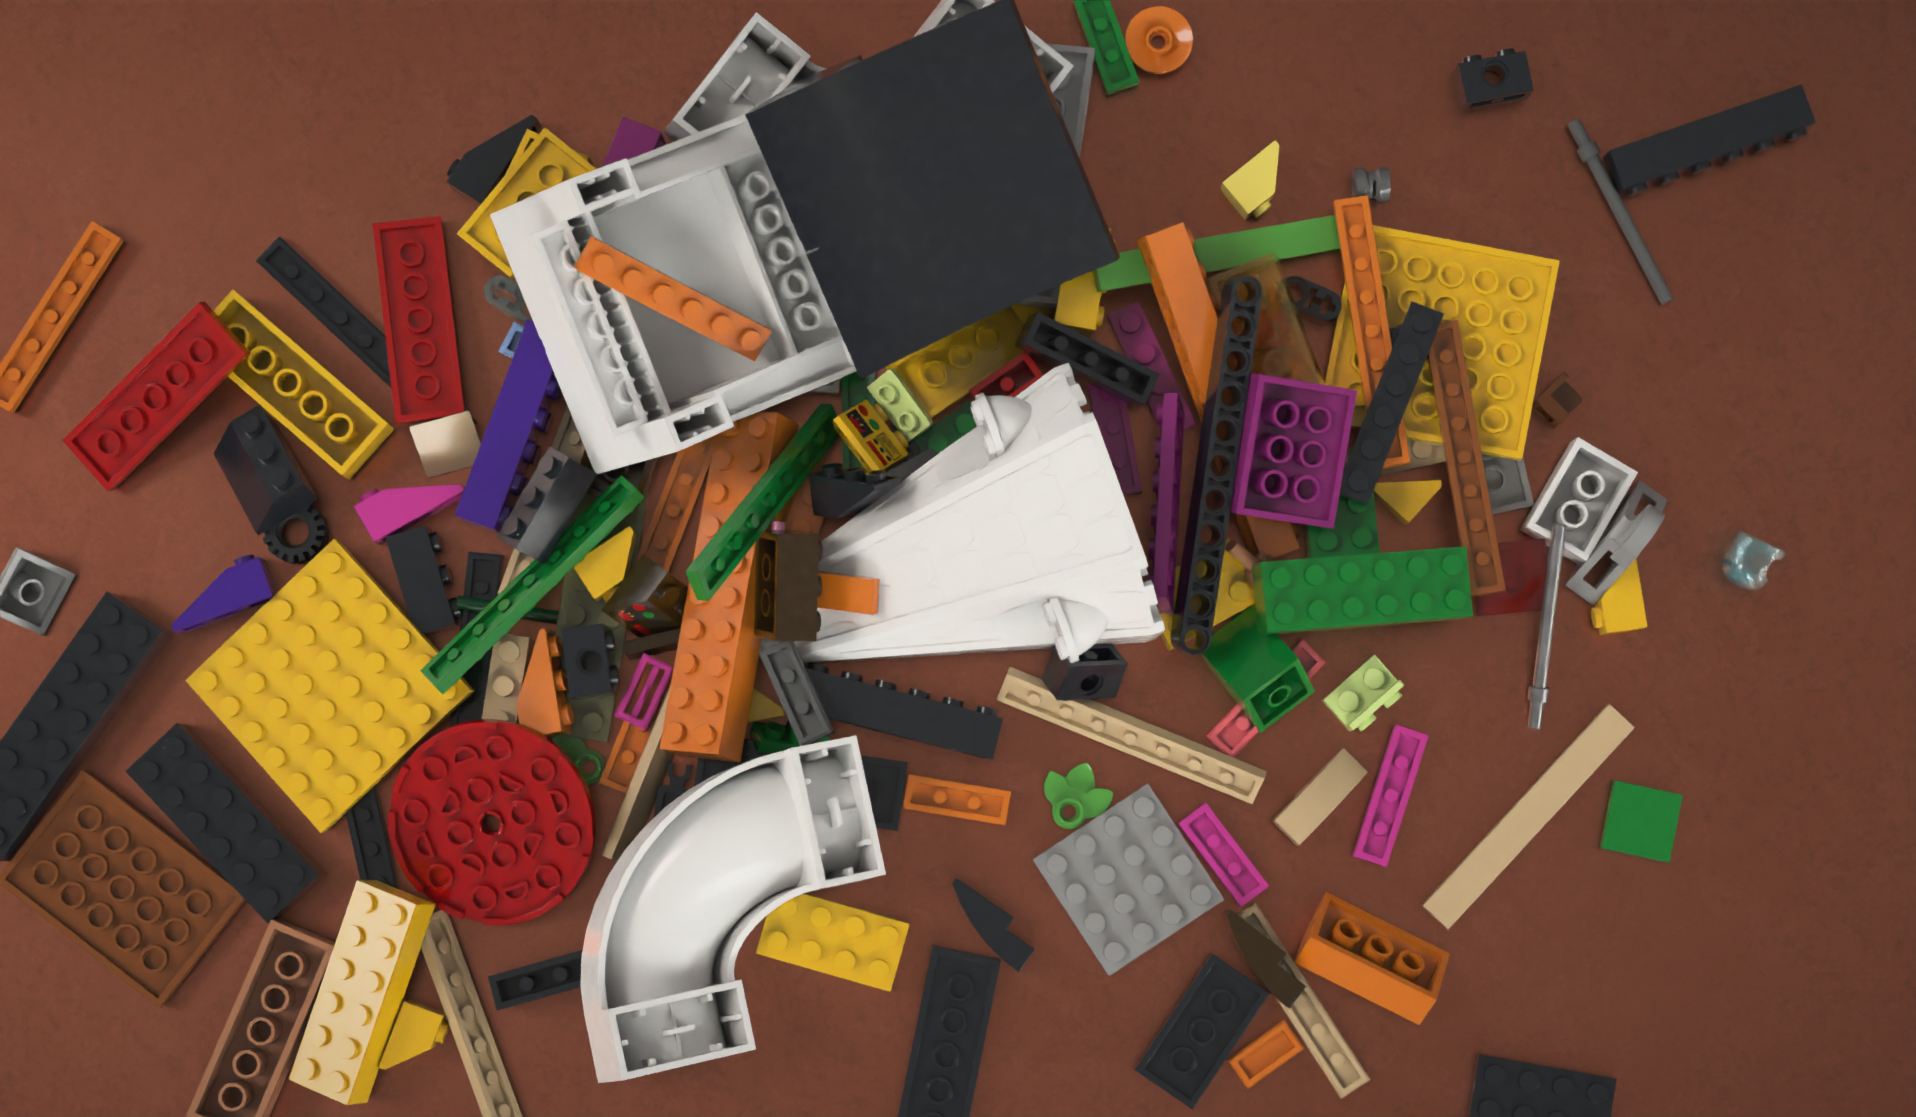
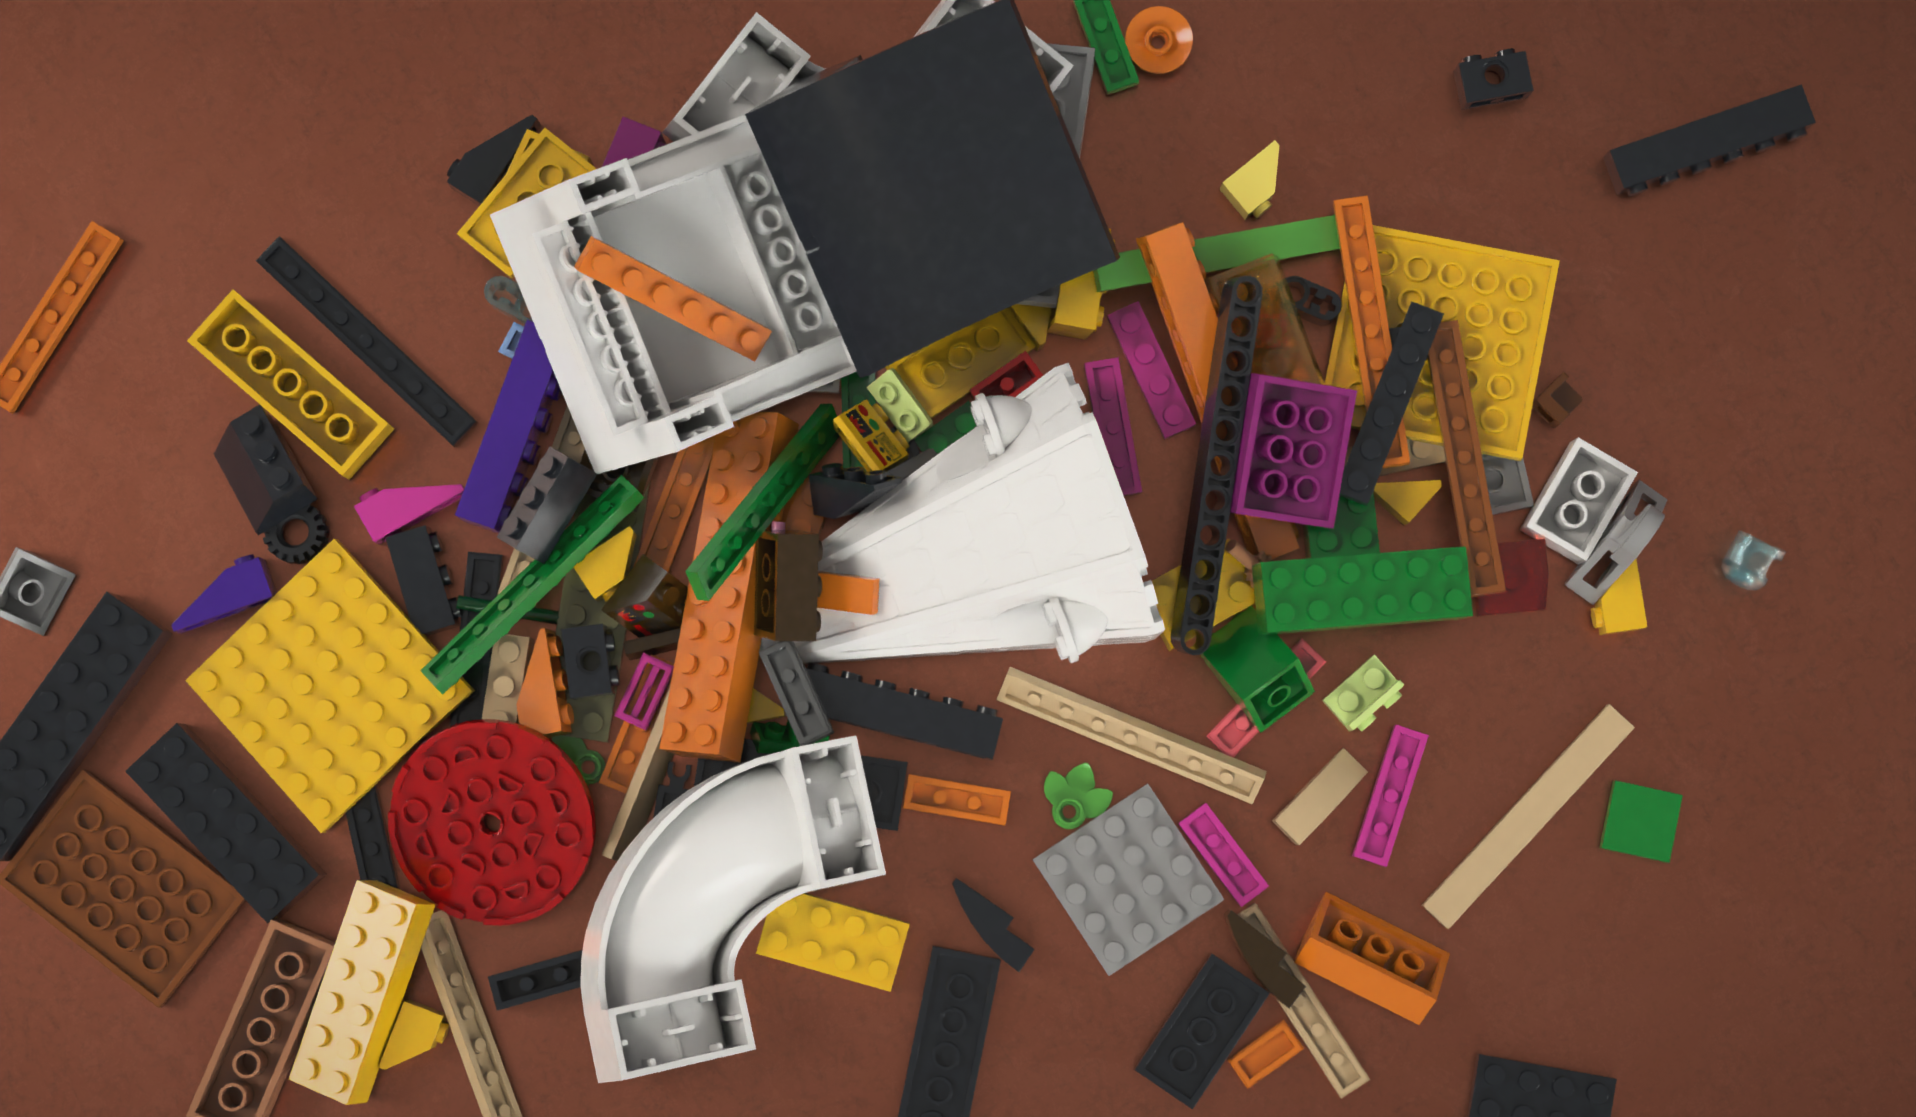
(156, 396): red plate -> none
(418, 319): red plate -> none
(446, 443): tan sticker -> none
(1088, 359): black brick -> none
(1092, 677): black brick -> none
(1166, 513): magenta plate -> none
(1372, 183): dark grey wheel -> none
(1539, 692): flat silver bar -> none
(1589, 153): dark grey bar -> none

